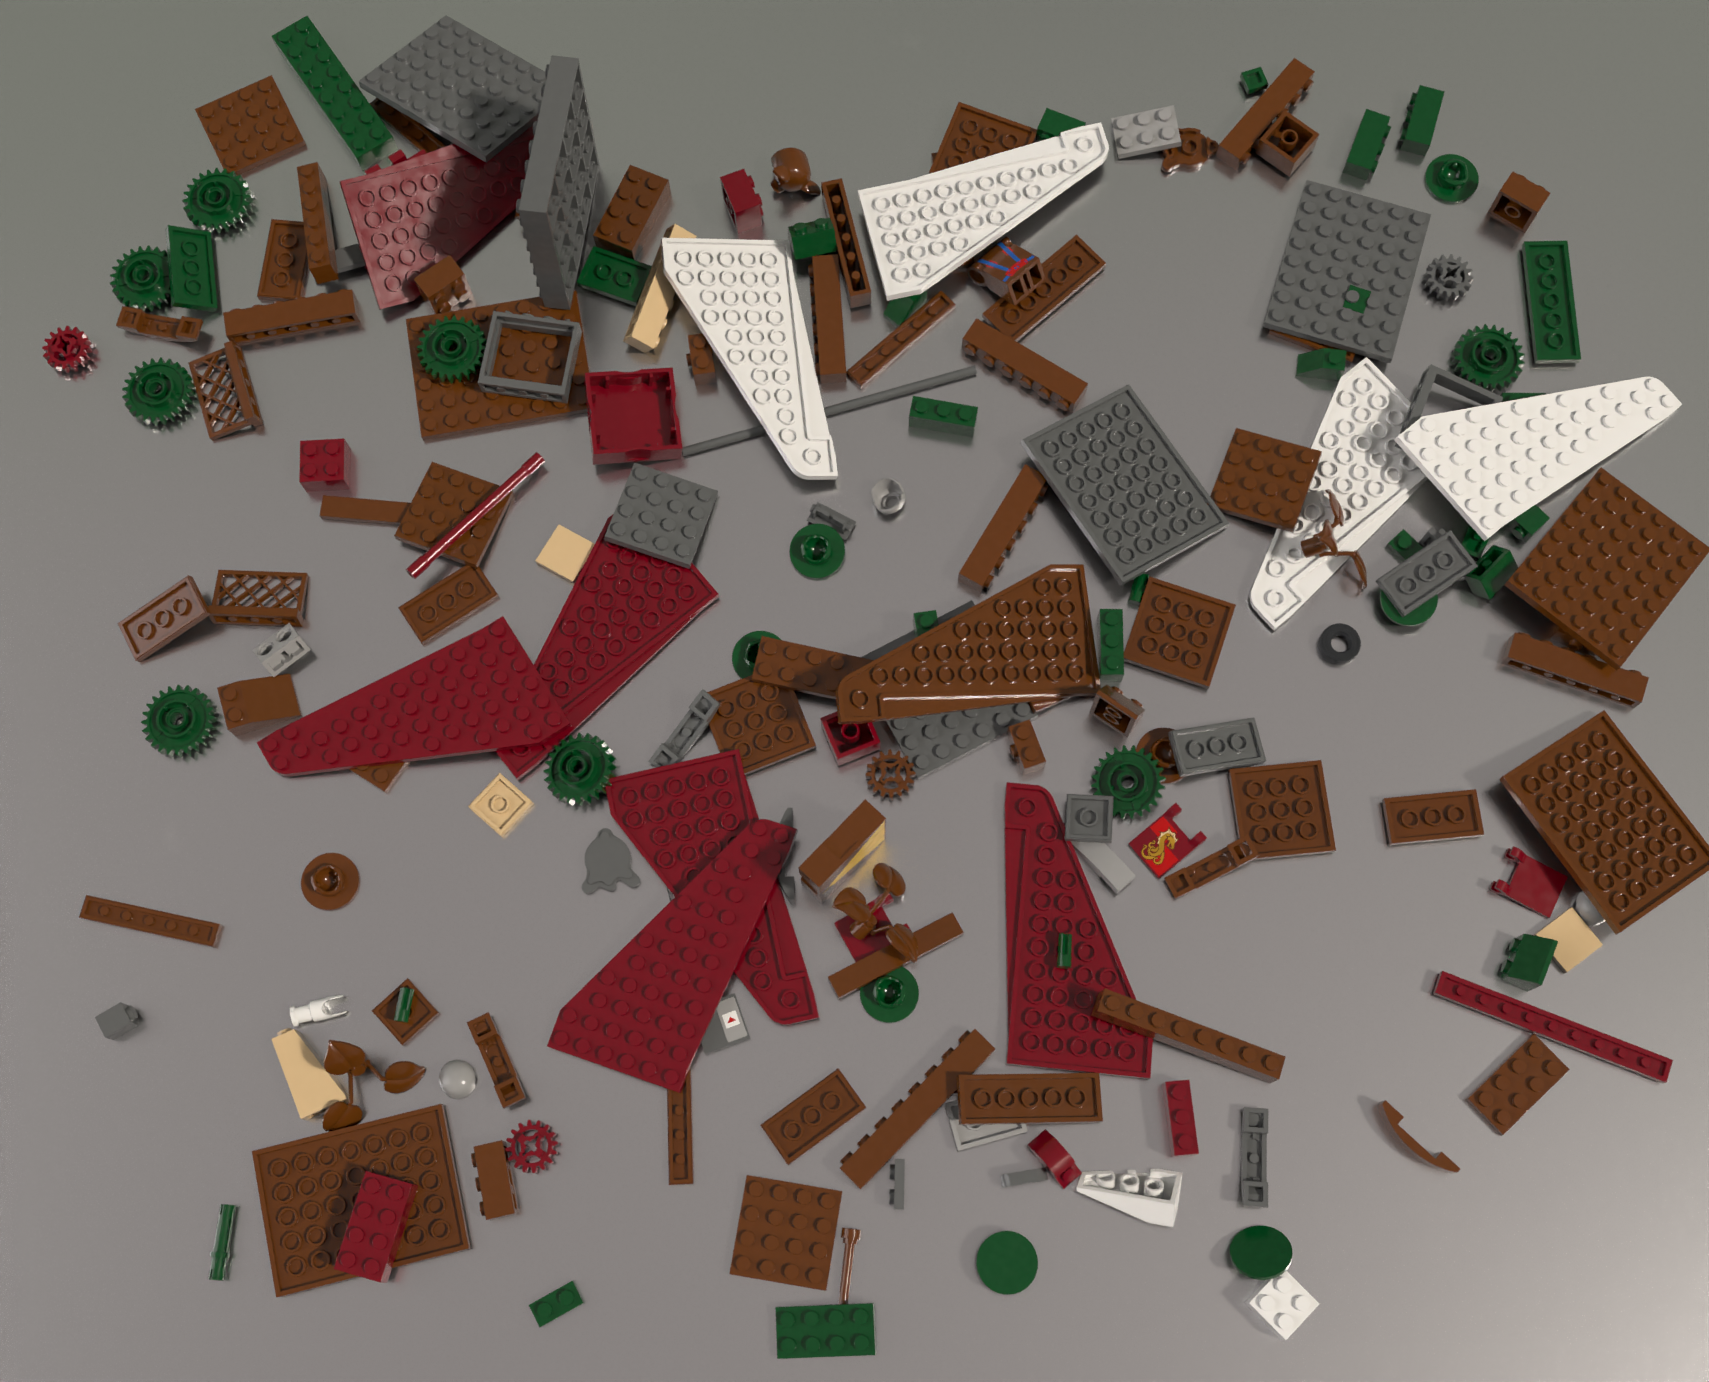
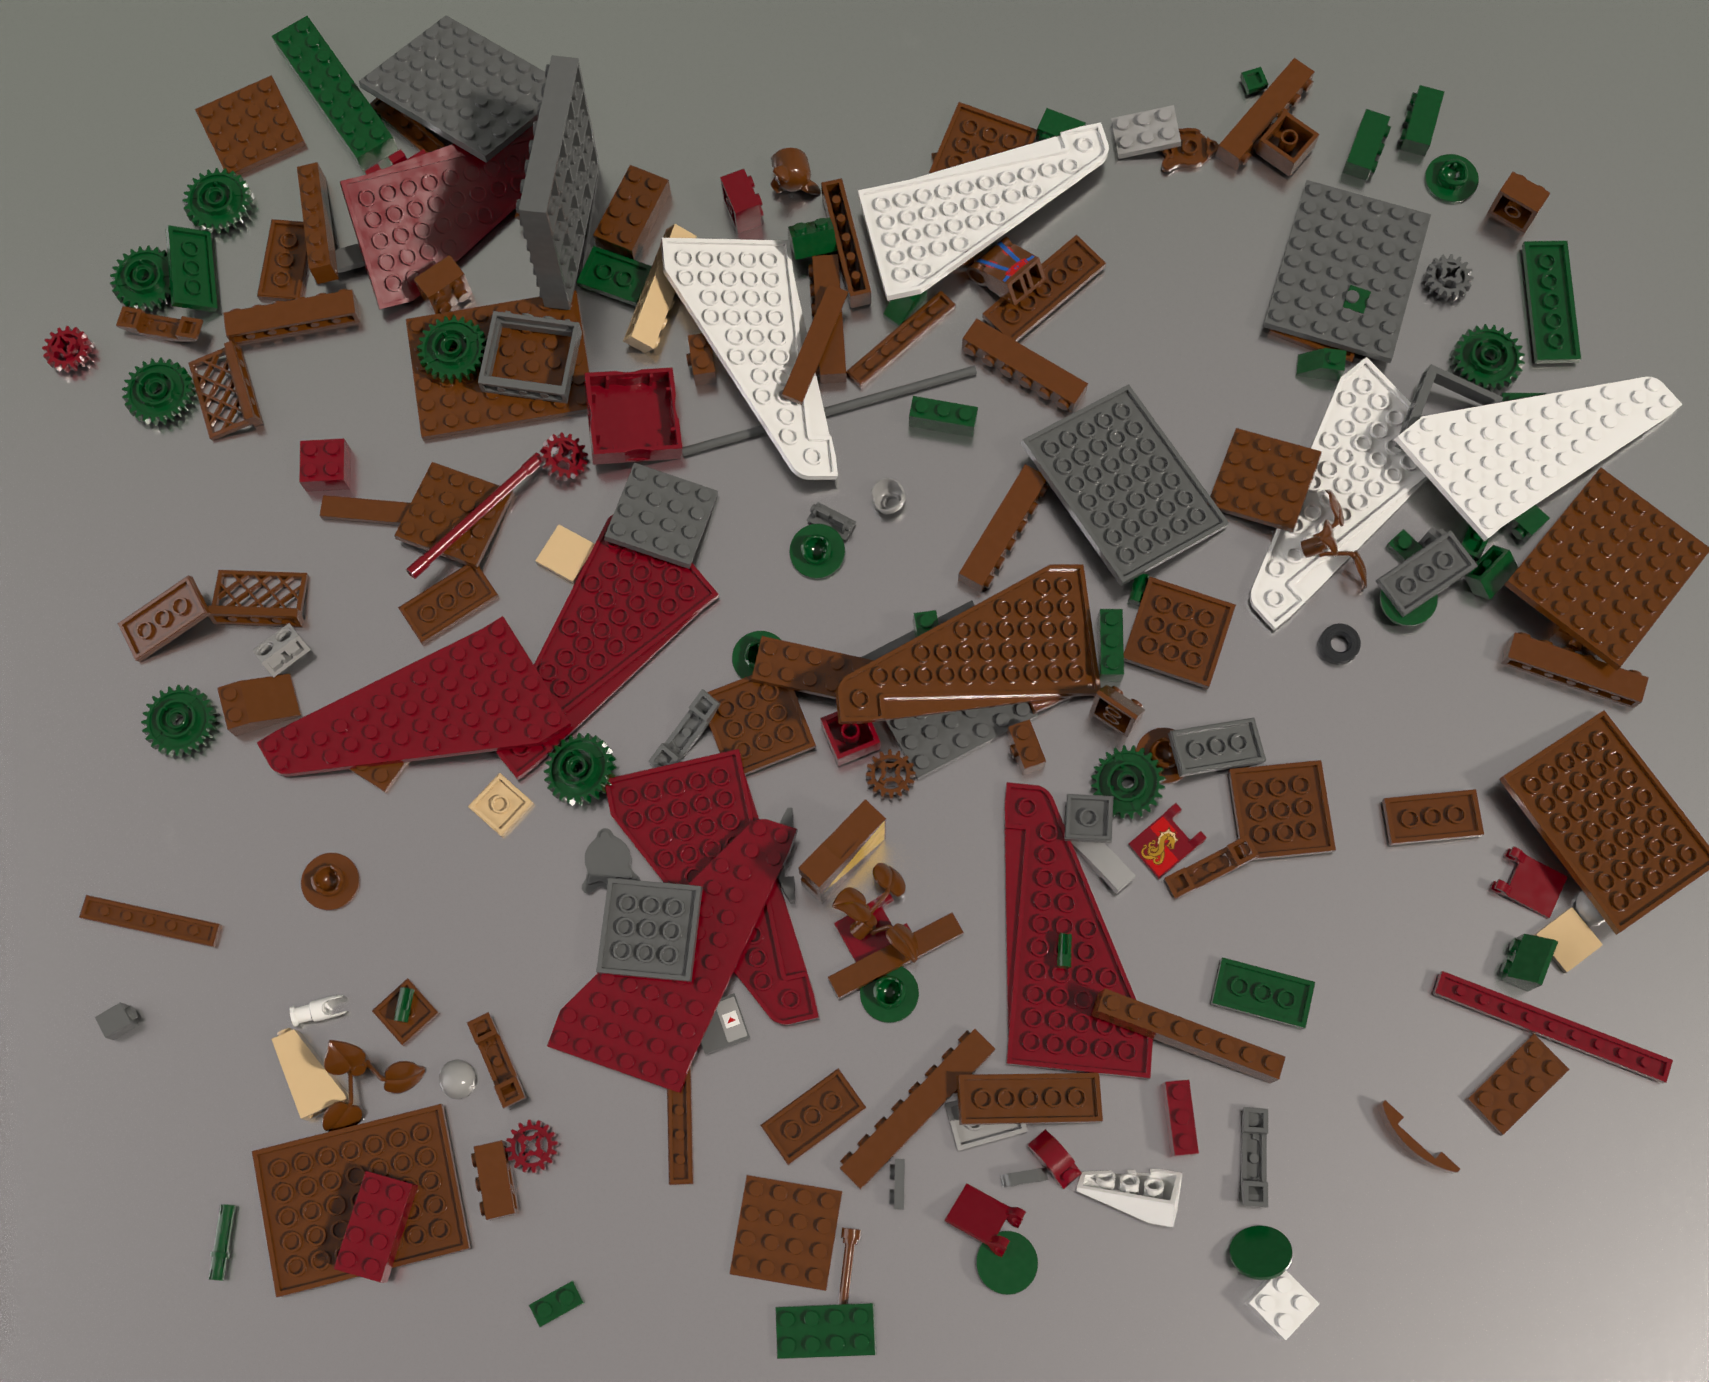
(560, 447): none -> dark red gear
(649, 929): none -> dark grey plate
(814, 344): none -> reddish brown tile
(983, 1217): none -> dark red flag
(1263, 993): none -> dark green plate

